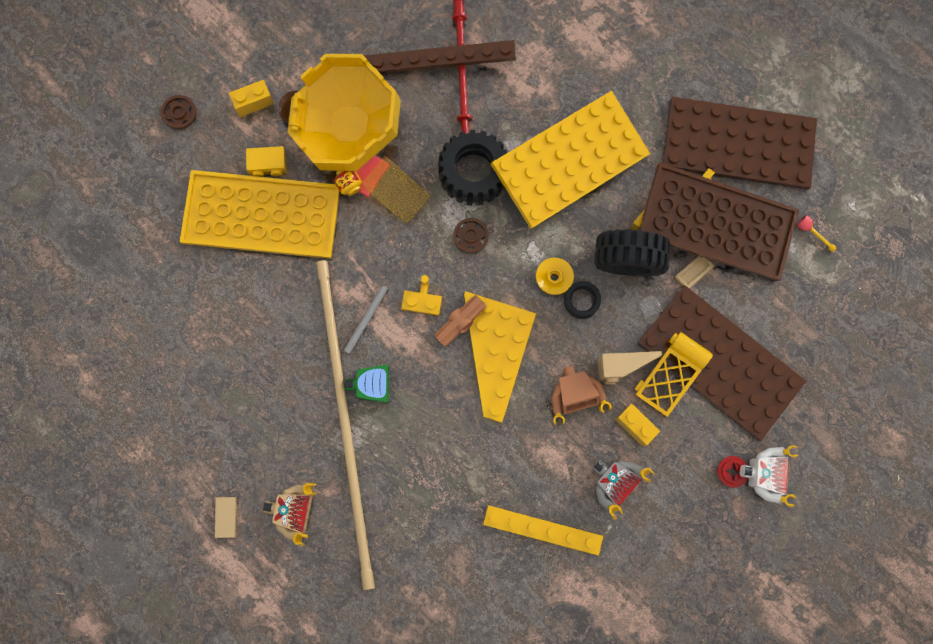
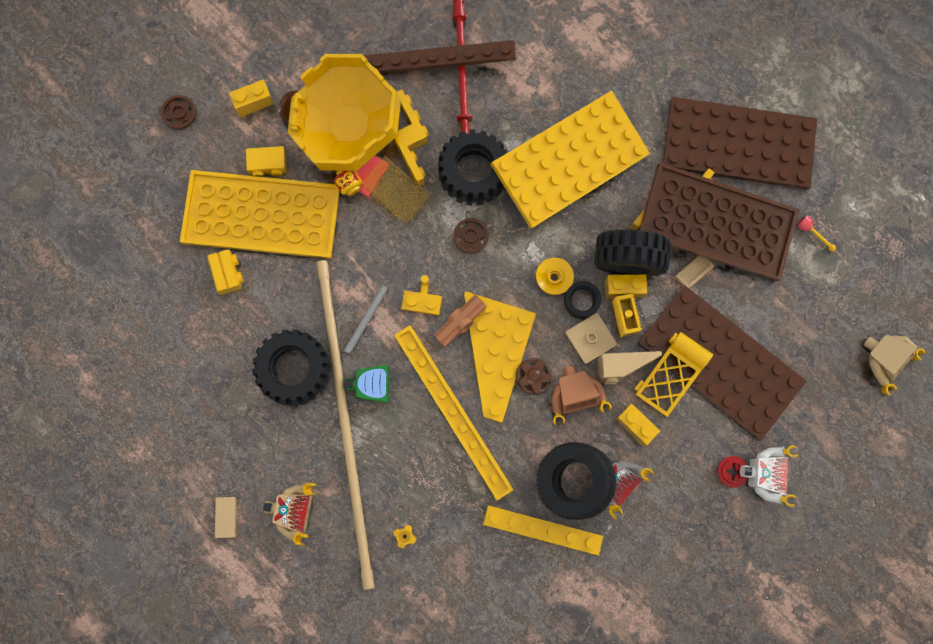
(224, 272): none -> yellow brick
(269, 354): none -> black tyre
(404, 541): none -> yellow plate
(411, 138): none -> yellow bracket
(453, 413): none -> yellow plate
(533, 376): none -> reddish brown wheel
(550, 477): none -> black tyre
(591, 338): none -> tan plate
(625, 284): none -> yellow brick
(626, 315): none -> yellow brick
(890, 358): none -> tan torso

